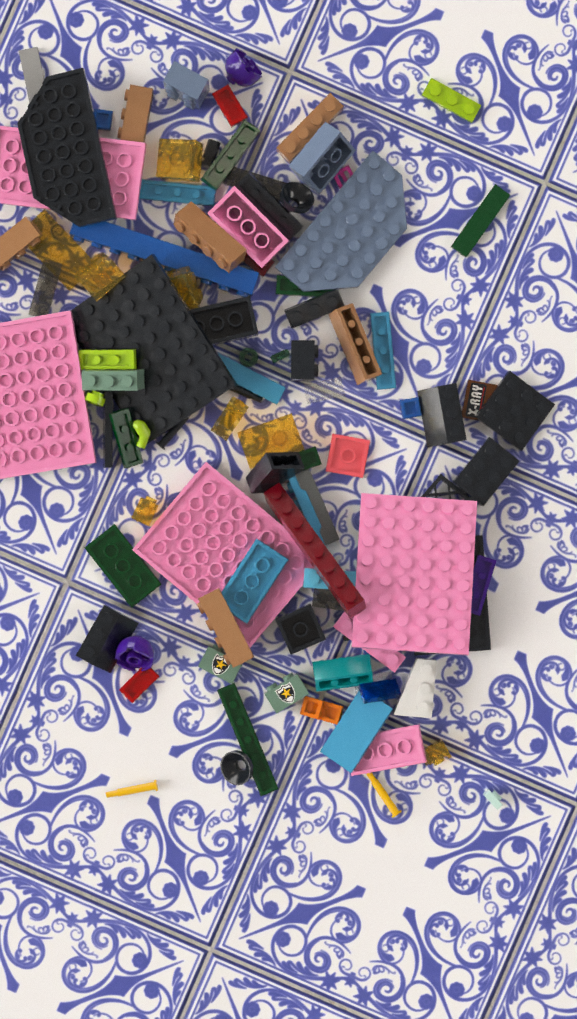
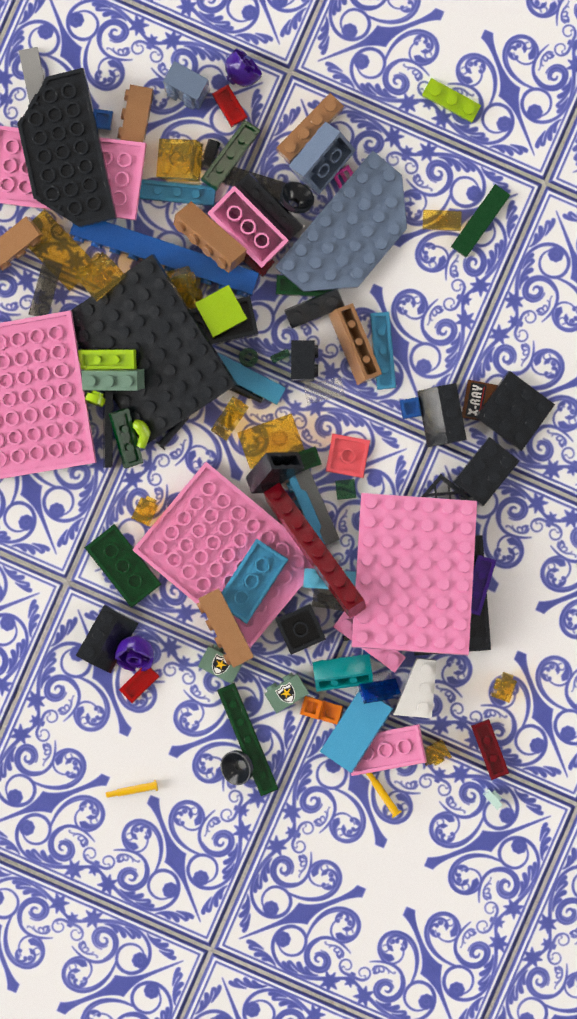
(221, 311): none -> lime tile
(345, 489): none -> clear green tile
(442, 220): none -> clear yellow plate
(490, 749): none -> dark red plate
(504, 687): none -> clear yellow brick

